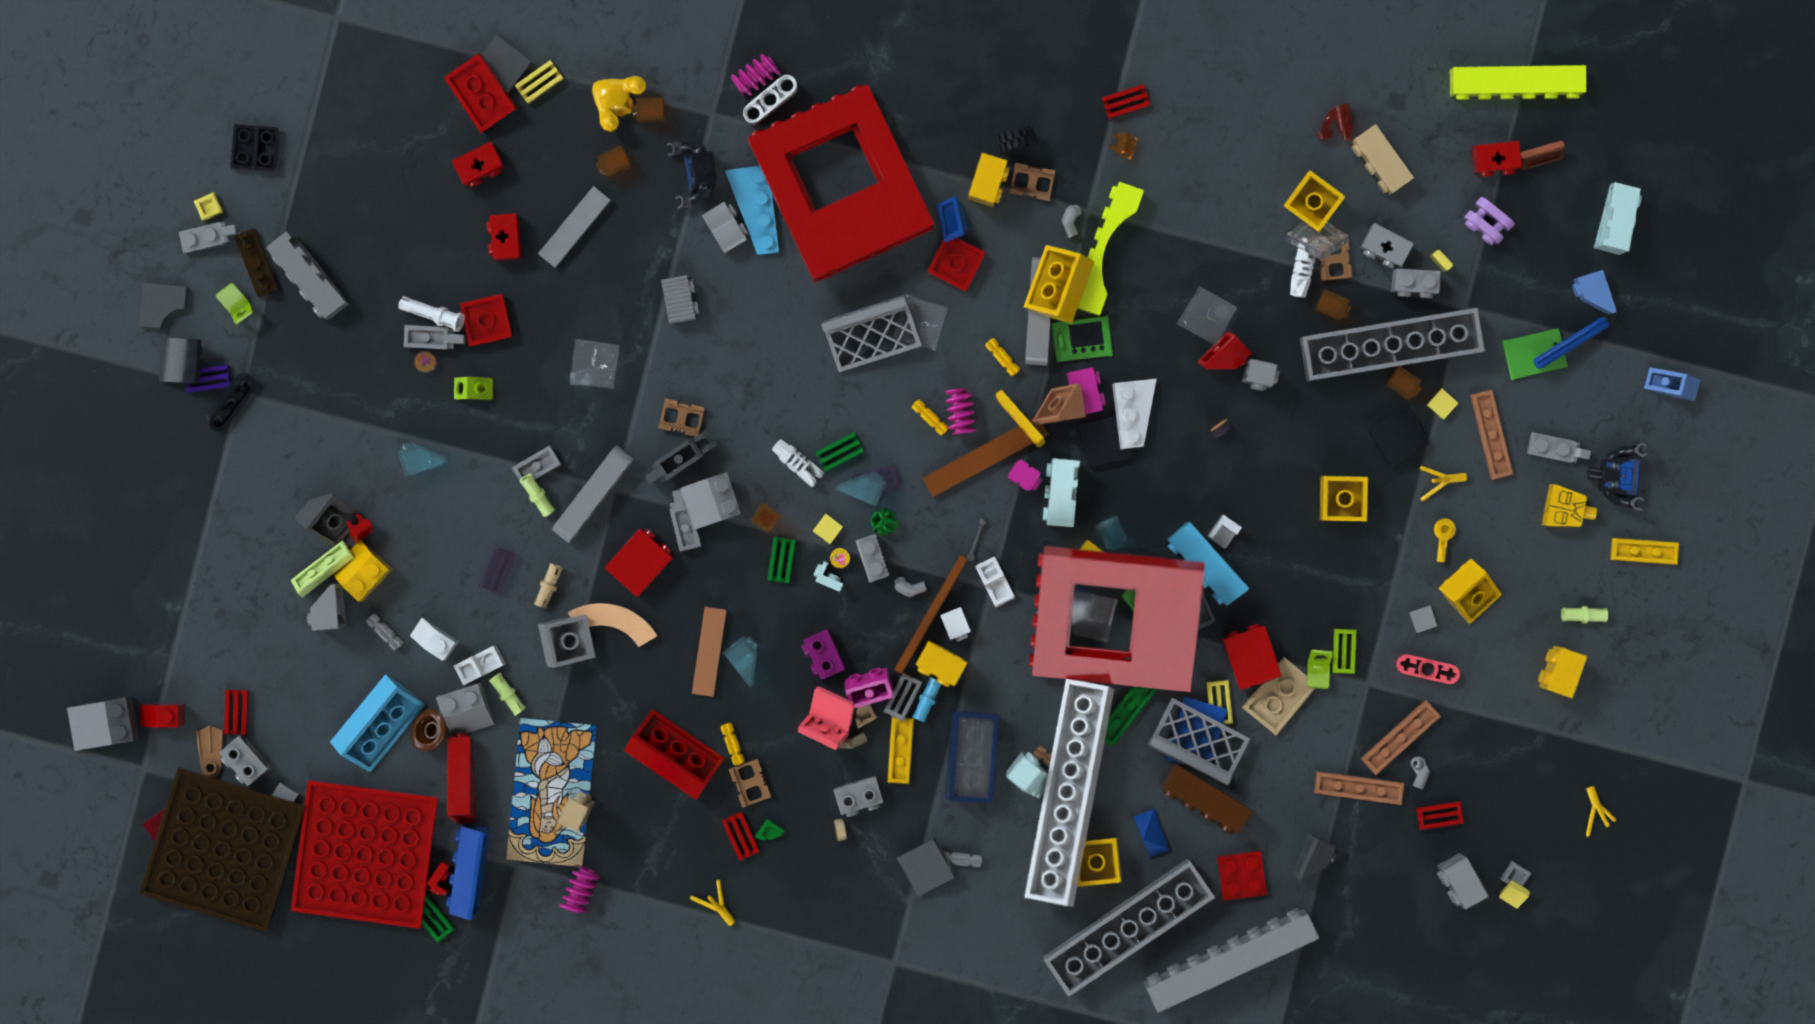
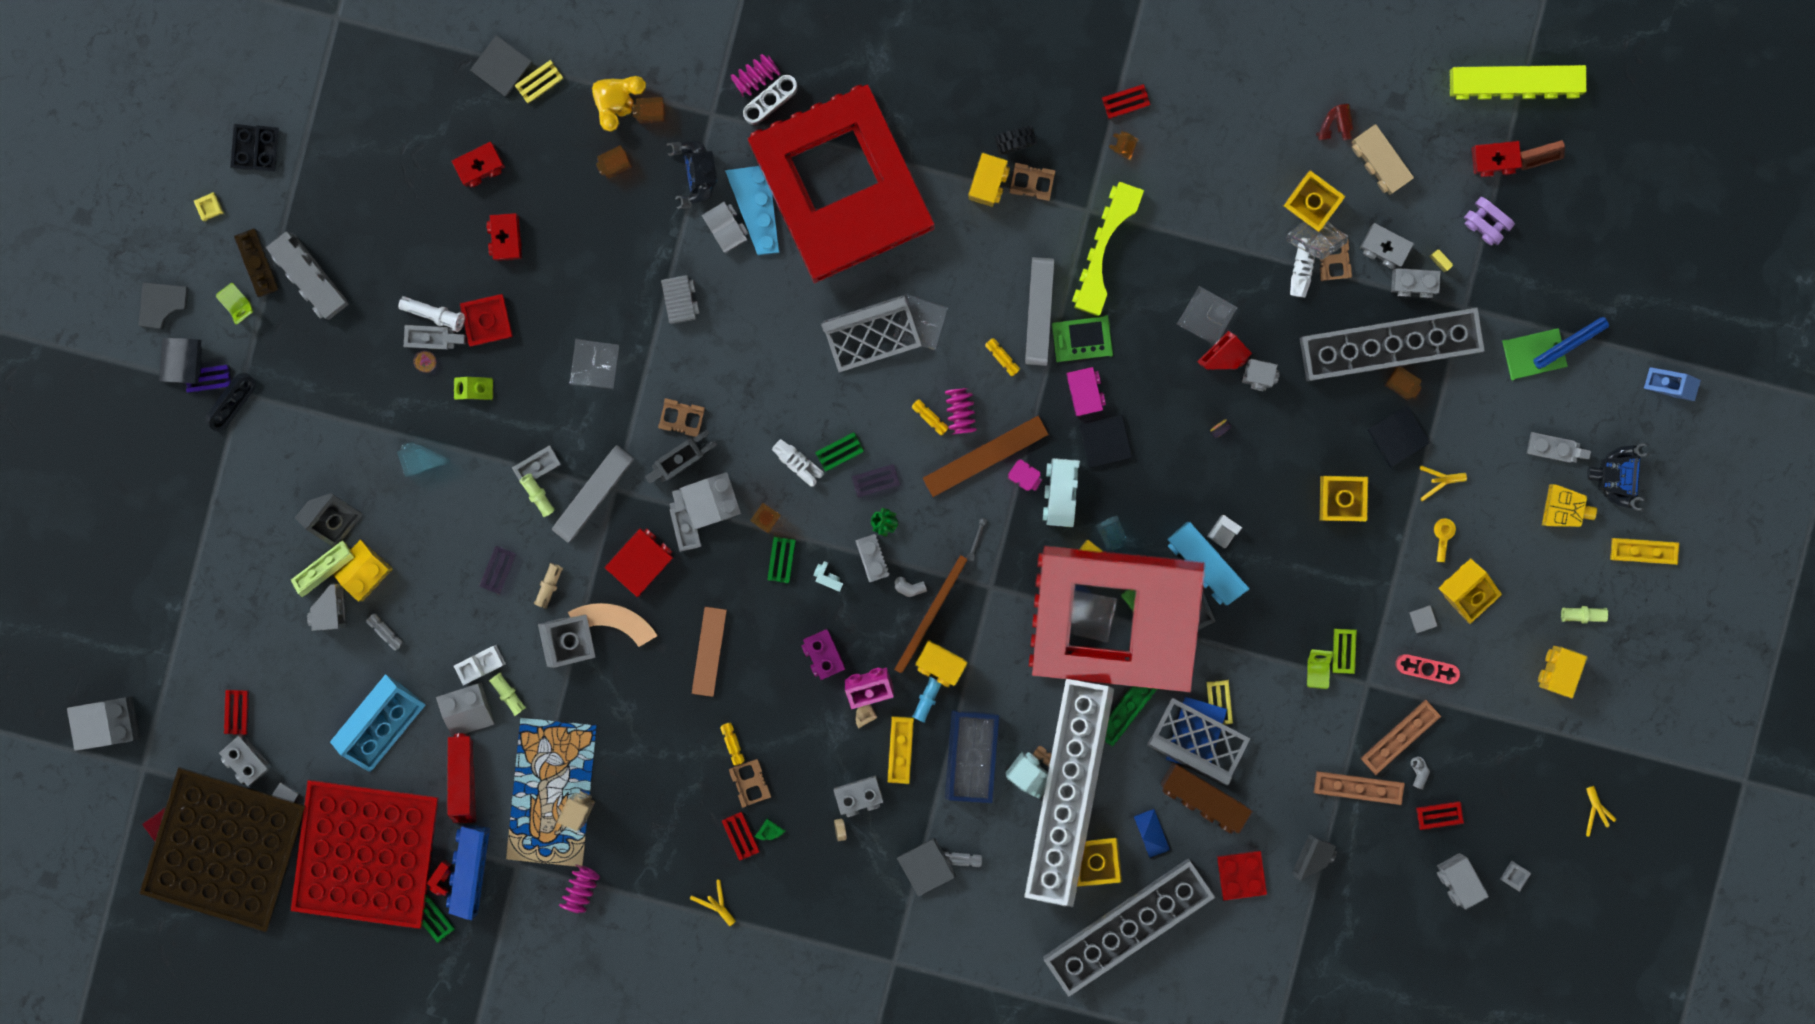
(161, 715): red slope -> none
(207, 236): light grey hinge -> none
(210, 743): medium nougat piece -> none
(360, 530): red tile -> none
(428, 730): reddish brown hat -> none
(434, 639): white slope -> none
(480, 92): red plate -> none
(574, 227): light grey tile -> none
(674, 754): red slope -> none
(744, 658): clear light blue slope -> none
(827, 528): light yellow tile -> none
(828, 718): coral bracket -> none
(840, 558): tile -> none
(854, 741): dark tan arm -> none
(864, 487): clear light blue slope -> none
(894, 714): light grey tile -> none
(952, 219): blue slope -> none
(955, 624): white brick -> none
(956, 263): red plate -> none
(995, 581): white slope -> none
(1020, 419): yellow tile -> none
(1059, 283): yellow slope -> none
(1061, 405): nougat slope -> none
(1069, 218): light grey arm -> none
(1133, 410): white wing -> none
(1231, 959): light grey brick -> none
(1251, 657): red brick -> none
(1280, 698): tan tile -> none
(1332, 305): clear orange brick -> none
(1442, 404): light yellow tile -> none
(1491, 434): nougat tile -> none
(1514, 894): light yellow tile -> none
(1595, 291): medium blue slope -> none
(1618, 219): light aqua wedge -> none

